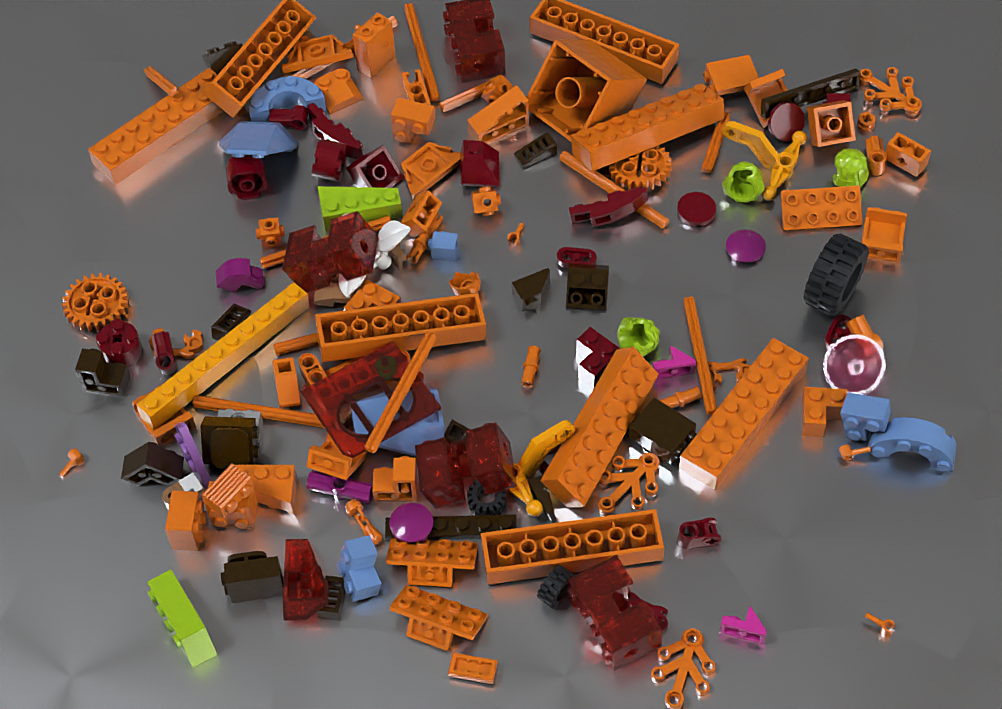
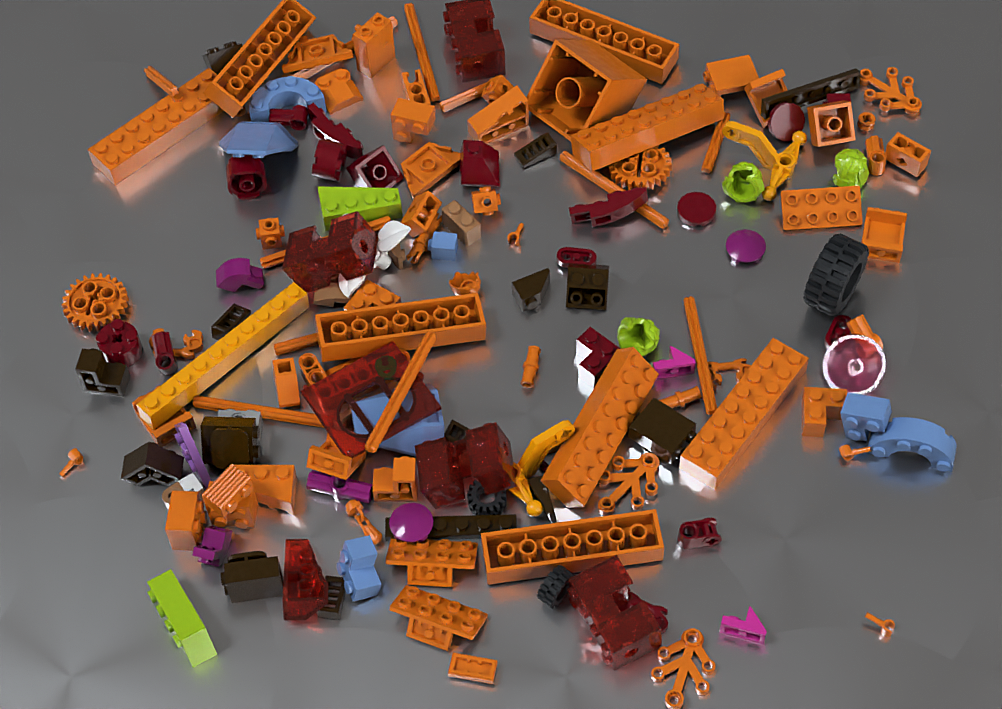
(213, 546): none -> magenta brick
(461, 222): none -> medium nougat brick

